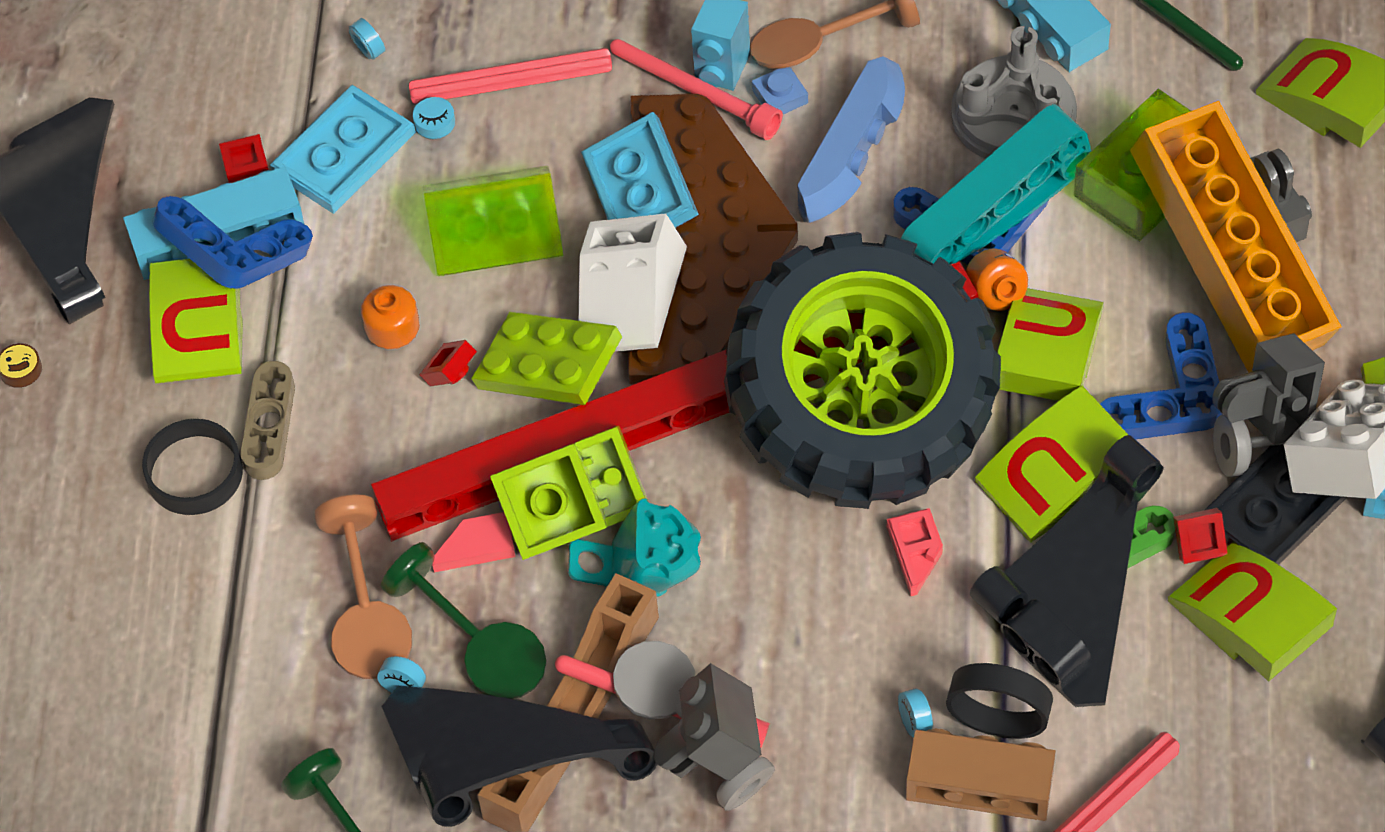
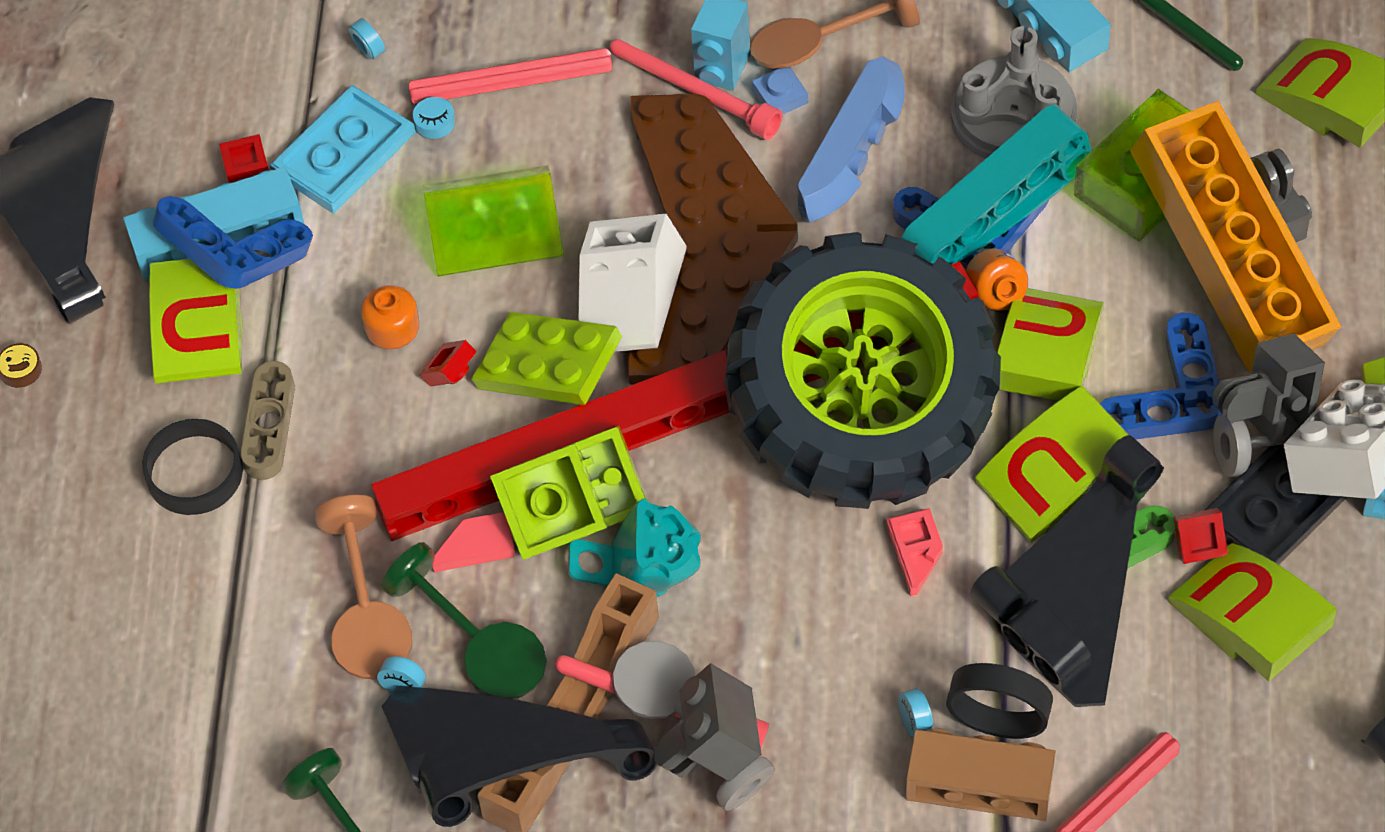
(639, 173): medium azure tile -> none

